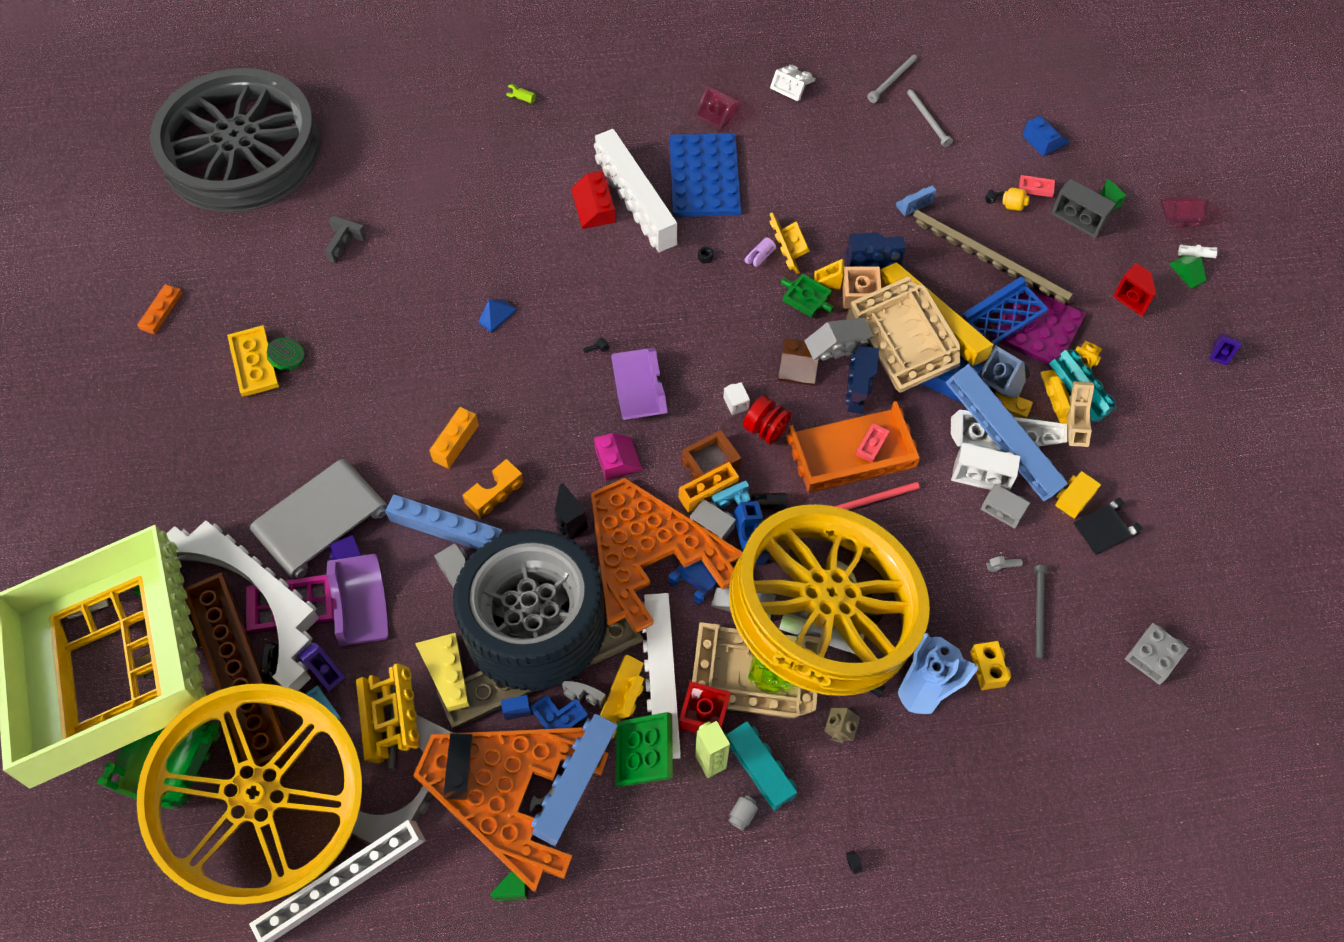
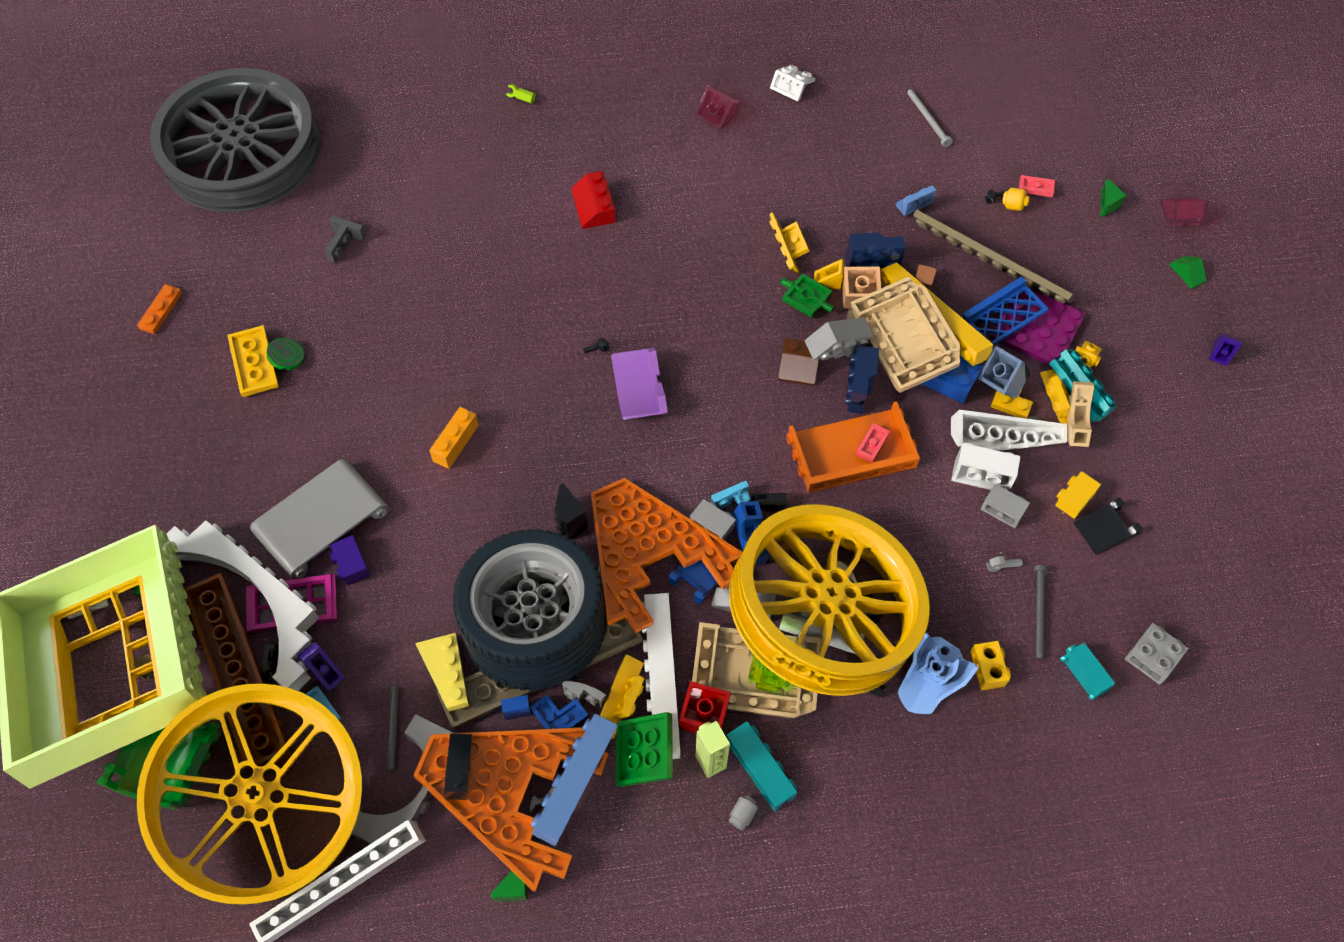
(359, 600): medium lavender panel -> none
(372, 713): yellow fence -> none
(440, 523): medium blue brick -> none
(451, 562): light grey slope -> none
(483, 500): light orange arch -> none
(495, 314): blue slope -> none
(616, 455): dark pink slope -> none
(635, 190): white brick -> none
(704, 175): blue plate -> none
(705, 250): black axle -> none
(707, 485): light orange brick -> none
(709, 455): dark orange window -> none
(736, 398): white brick -> none
(760, 252): lavender hinge -> none
(767, 420): red wheel -> none
(842, 724): dark tan brick -> none
(853, 862): black tile -> none
(873, 96): light grey bar -> none
(879, 496): coral bar -> none
(925, 275): none -> nougat brick
(1006, 432): medium blue brick -> none
(1044, 135): blue slope -> none
(1083, 208): dark grey brick -> none
(1087, 670): none -> teal brick
(1136, 289): red slope -> none
(1197, 251): white pin -> none

